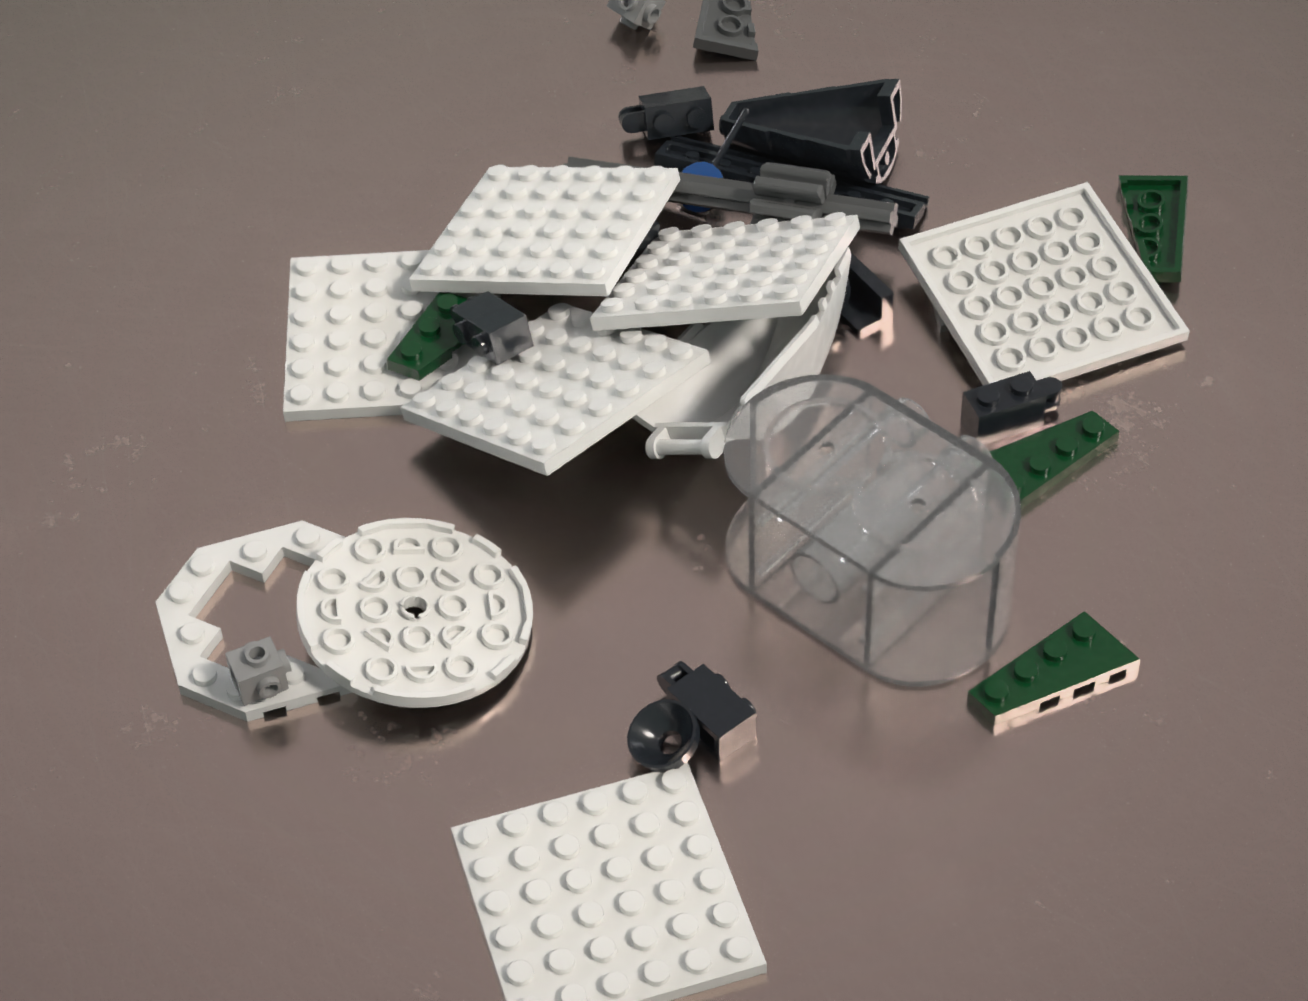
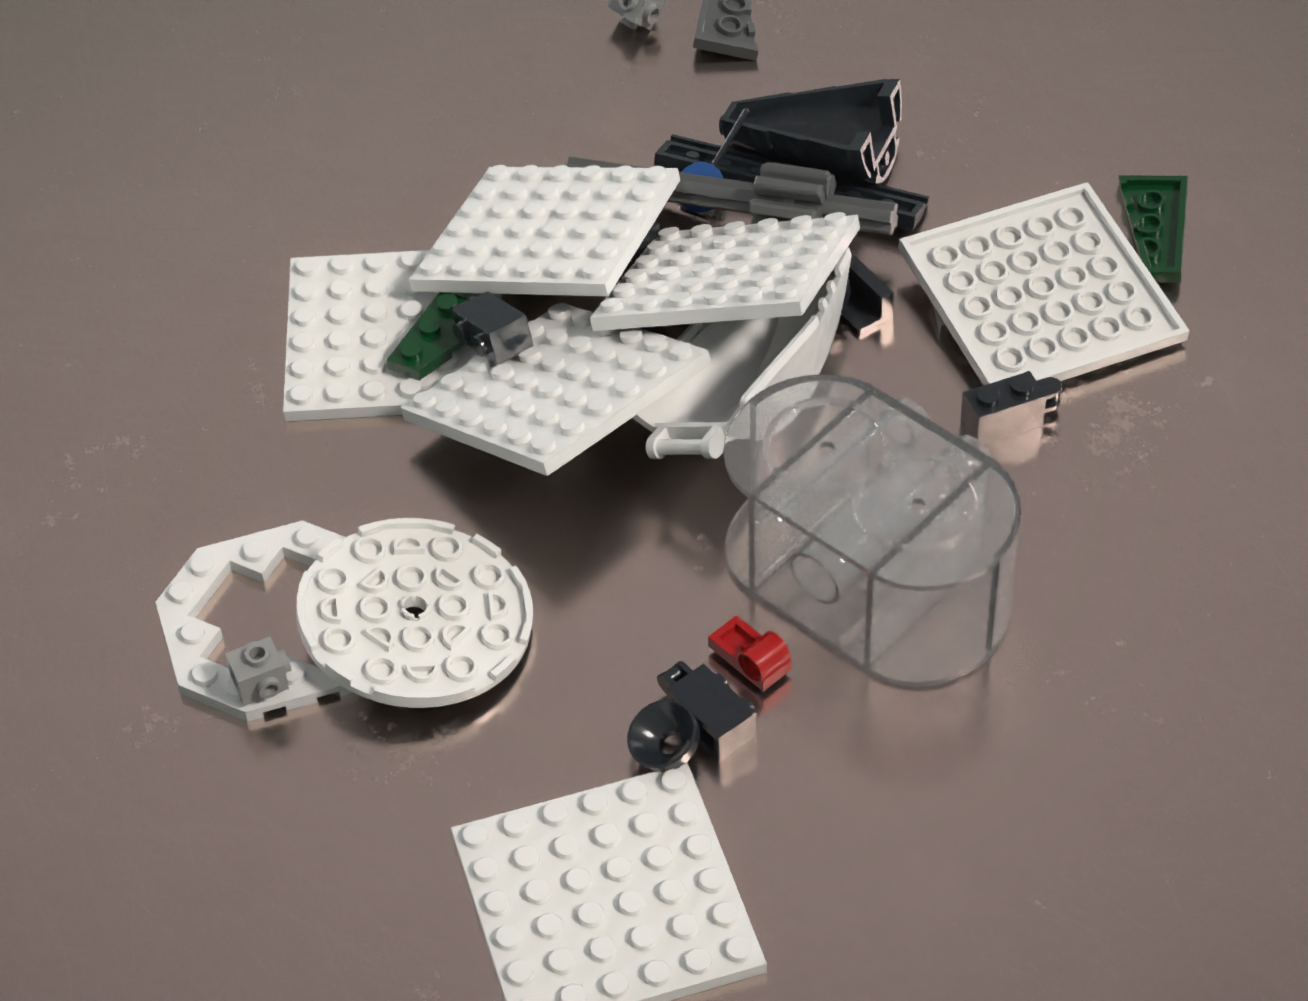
(669, 113): black brick -> none
(756, 656): none -> red plate
(1053, 668): dark green wing -> none
(1054, 453): dark green wing -> none

